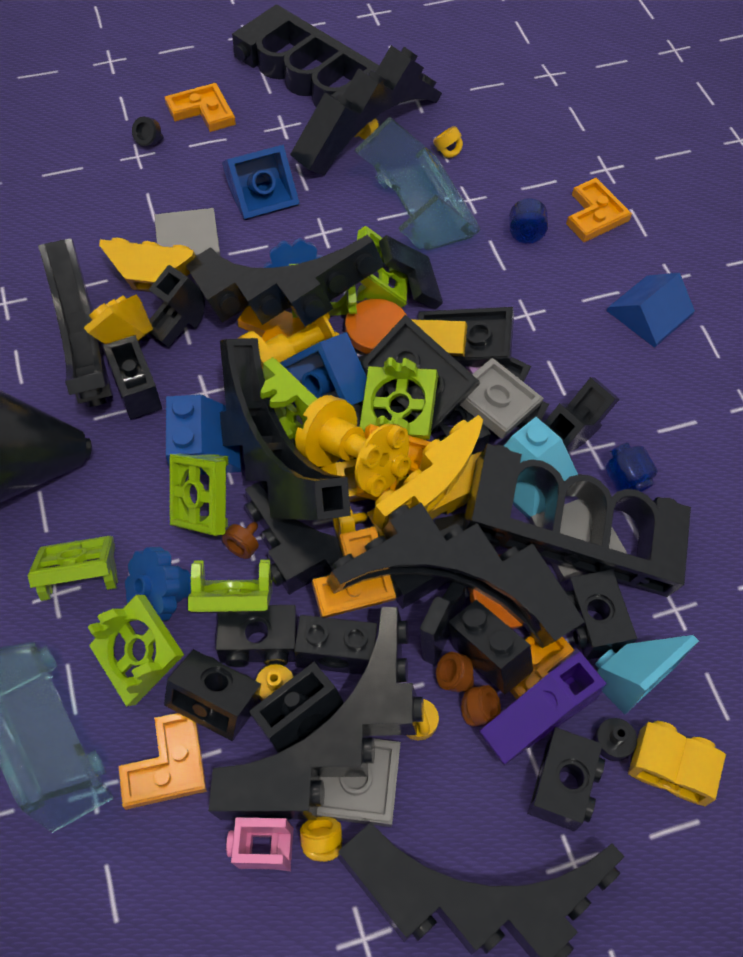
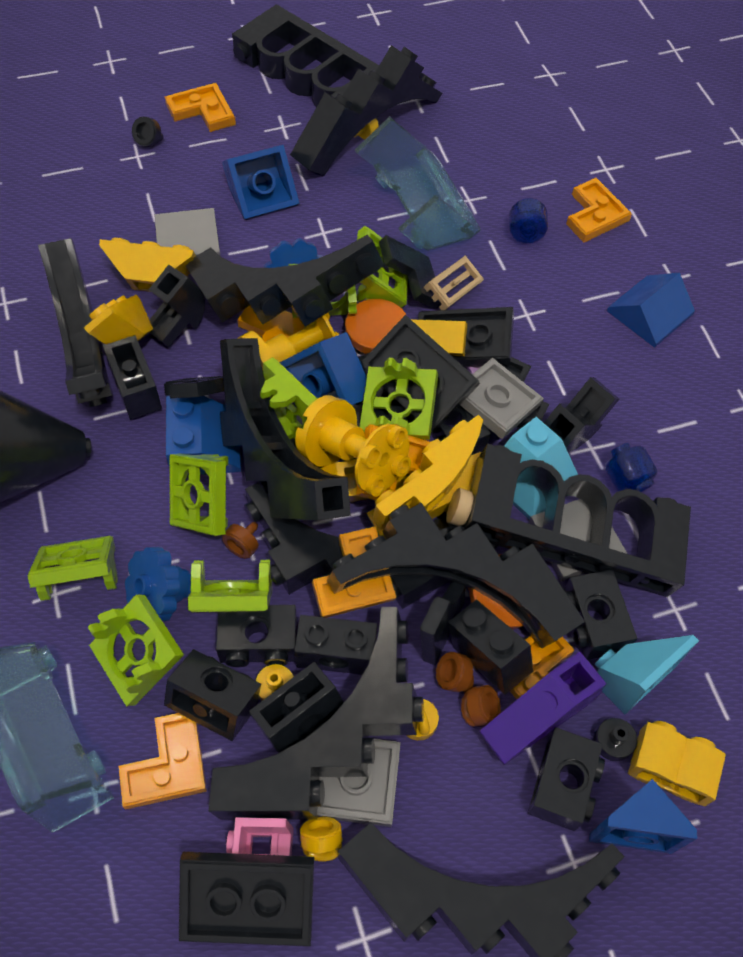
(194, 387): none -> black tile
(246, 898): none -> black tile
(347, 523): yellow tile -> none
(441, 293): none -> tan tile
(446, 138): yellow tile -> none
(460, 507): none -> tan tile
(646, 823): none -> blue slope

